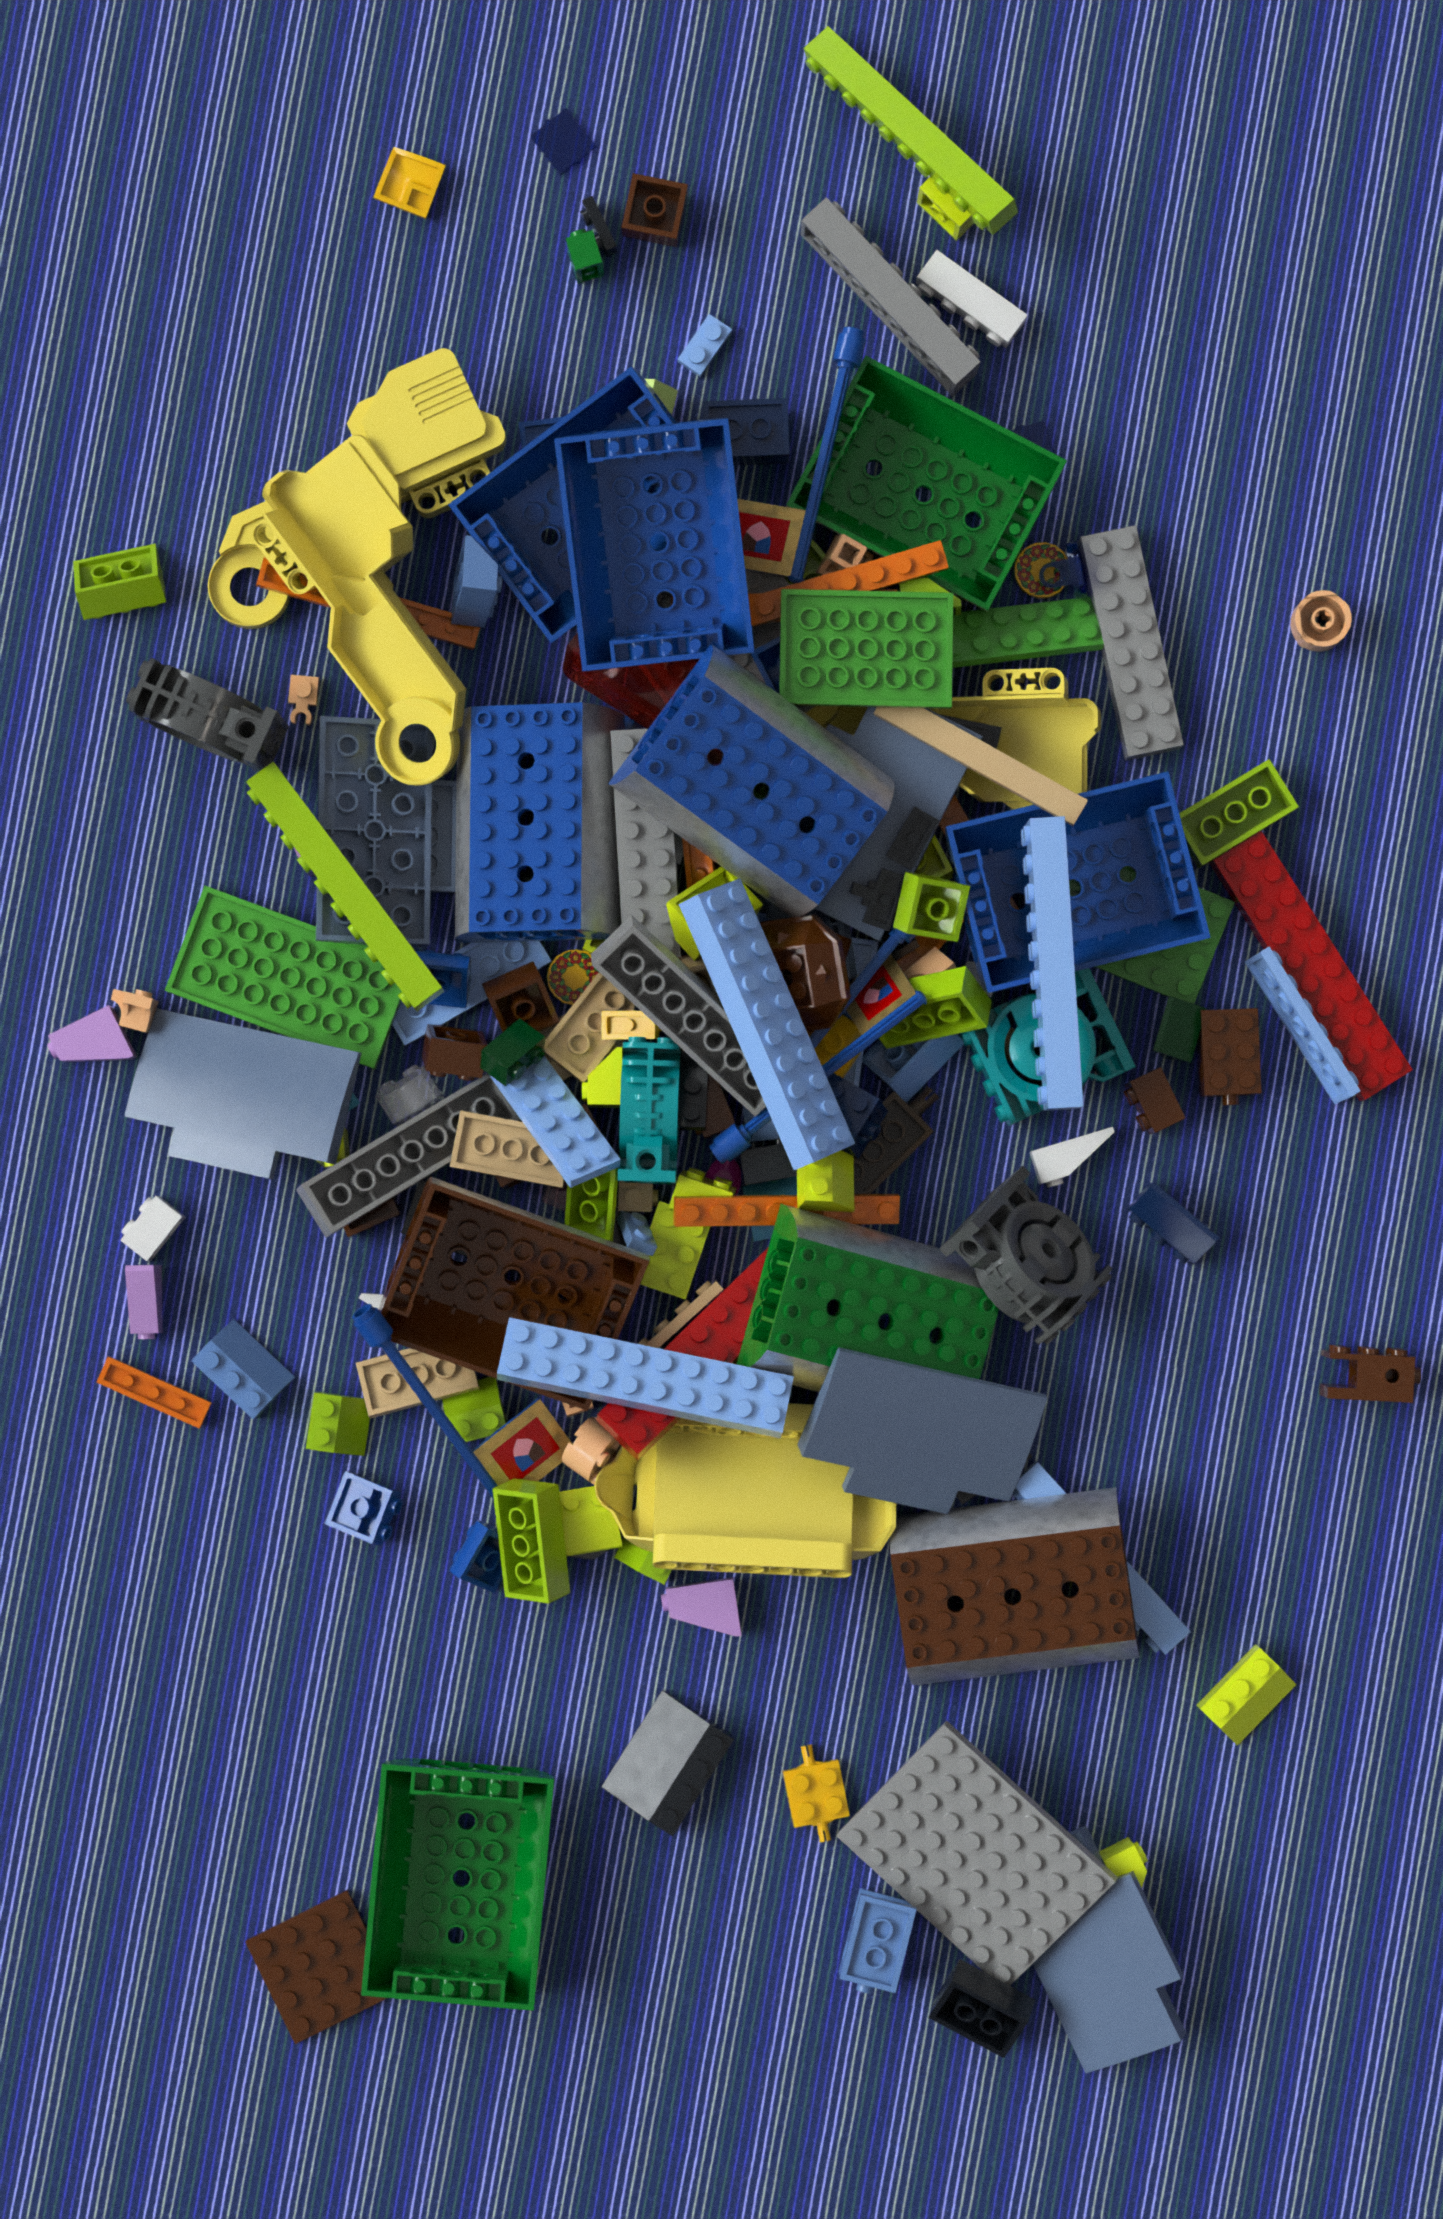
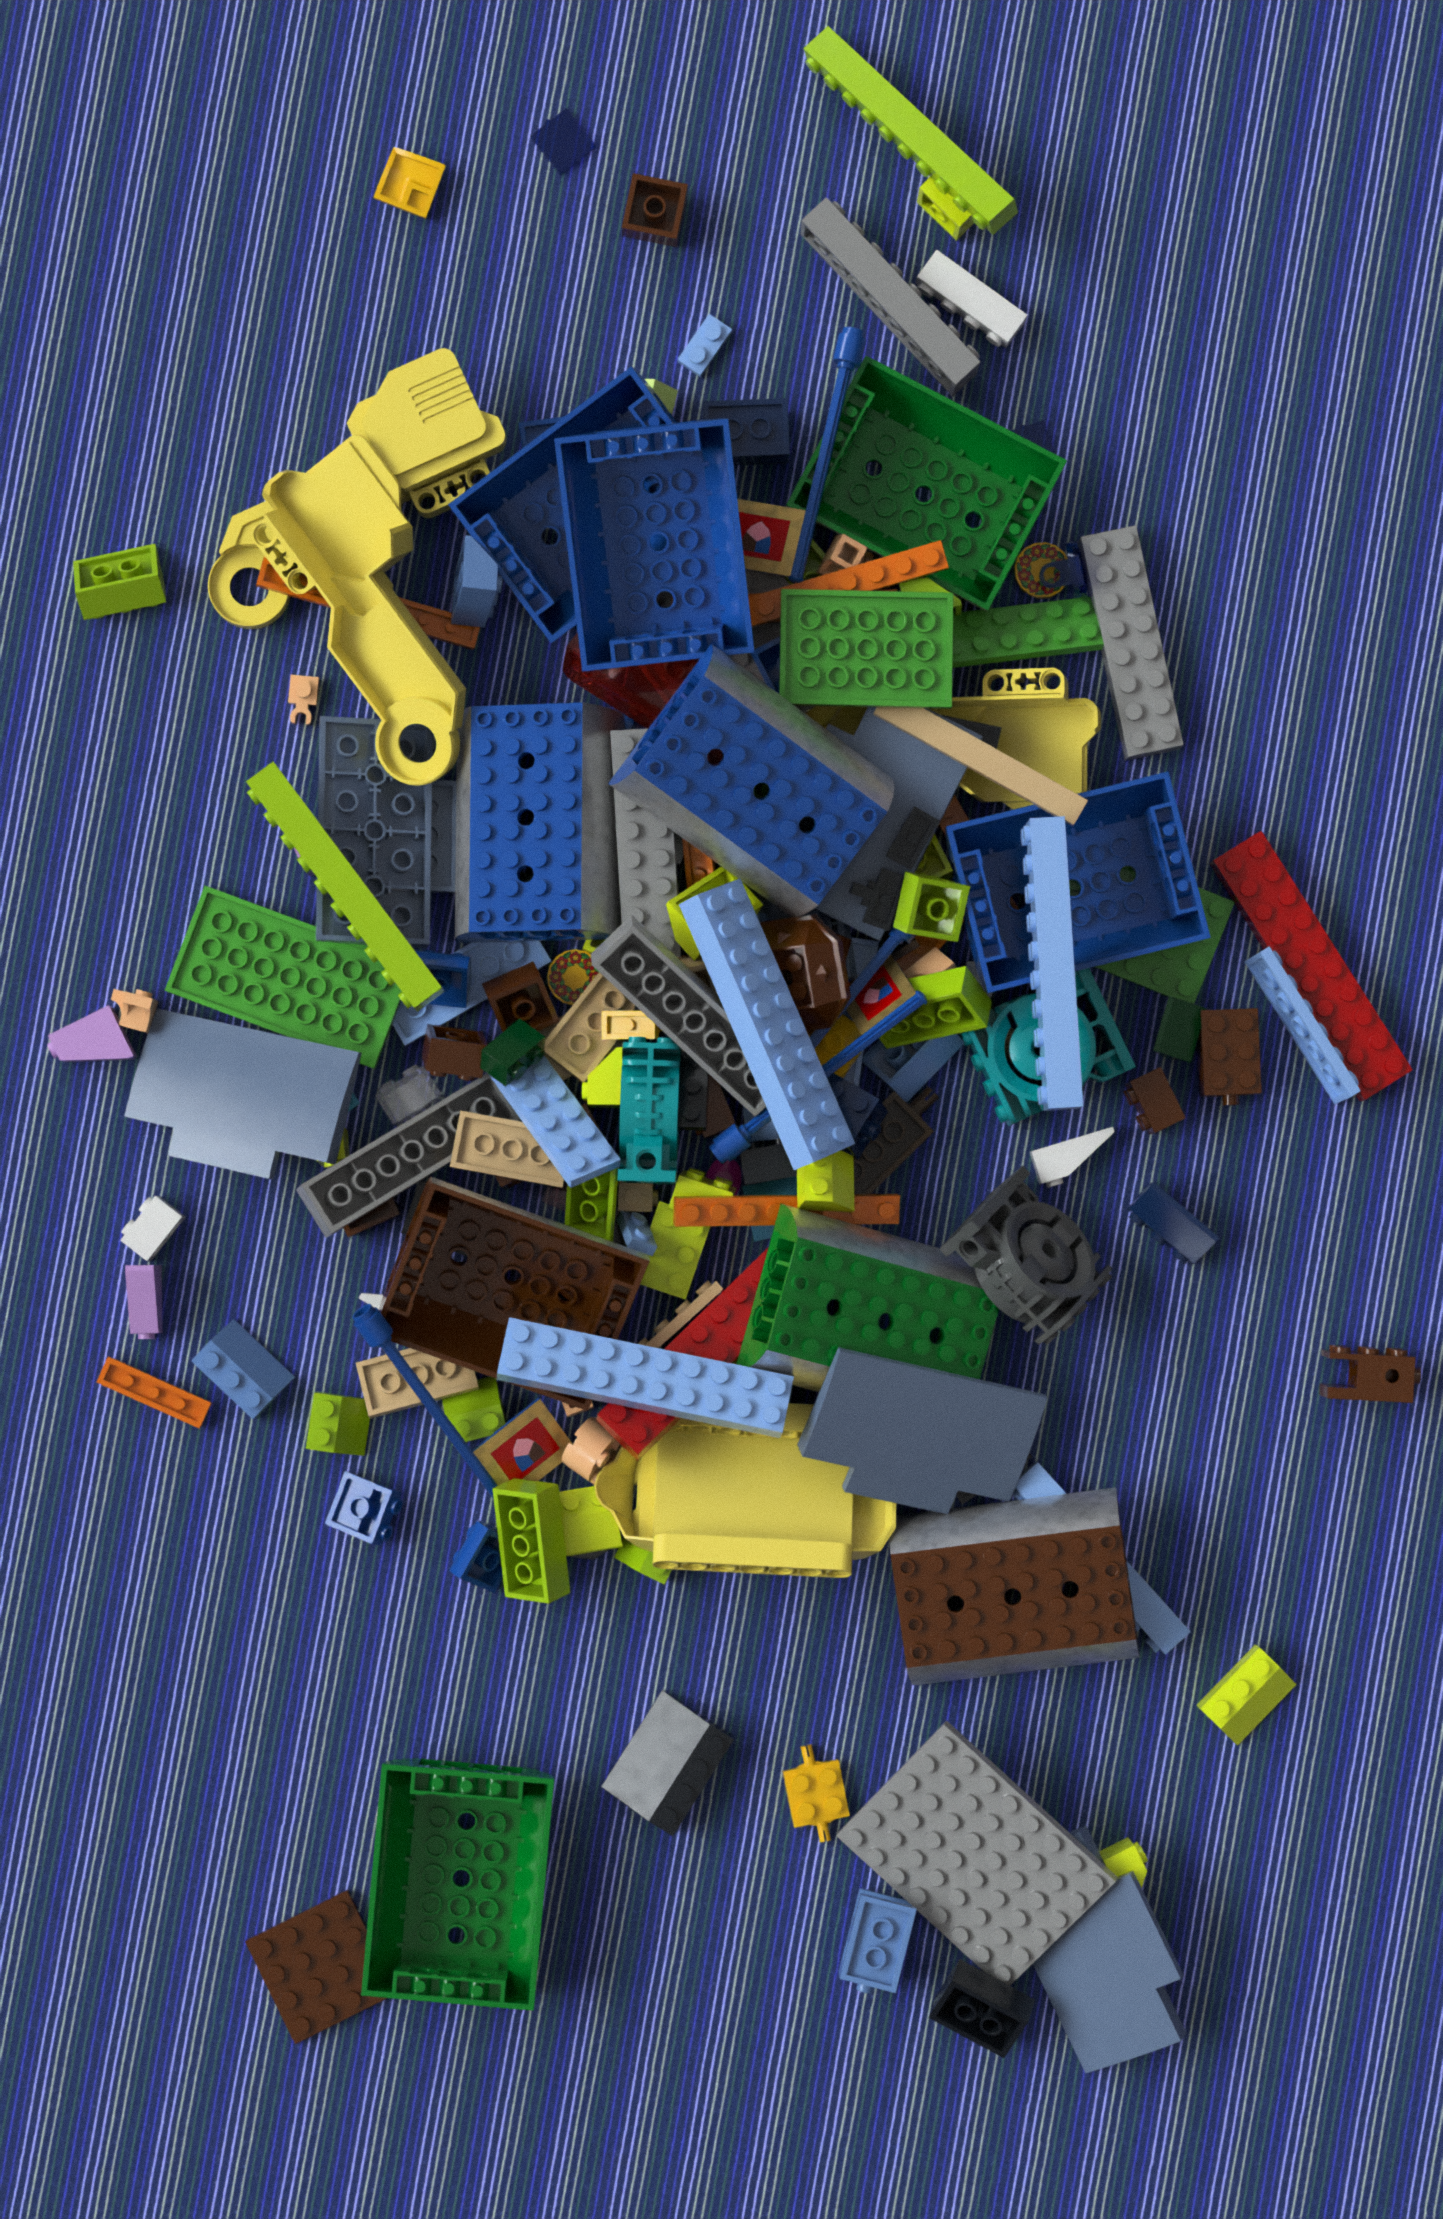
(206, 715): dark grey brick -> none
(584, 255): green brick -> none
(592, 216): black plate -> none
(705, 1604): lavender slope -> none
(1236, 813): lime brick -> none
(1329, 608): light nougat brick -> none

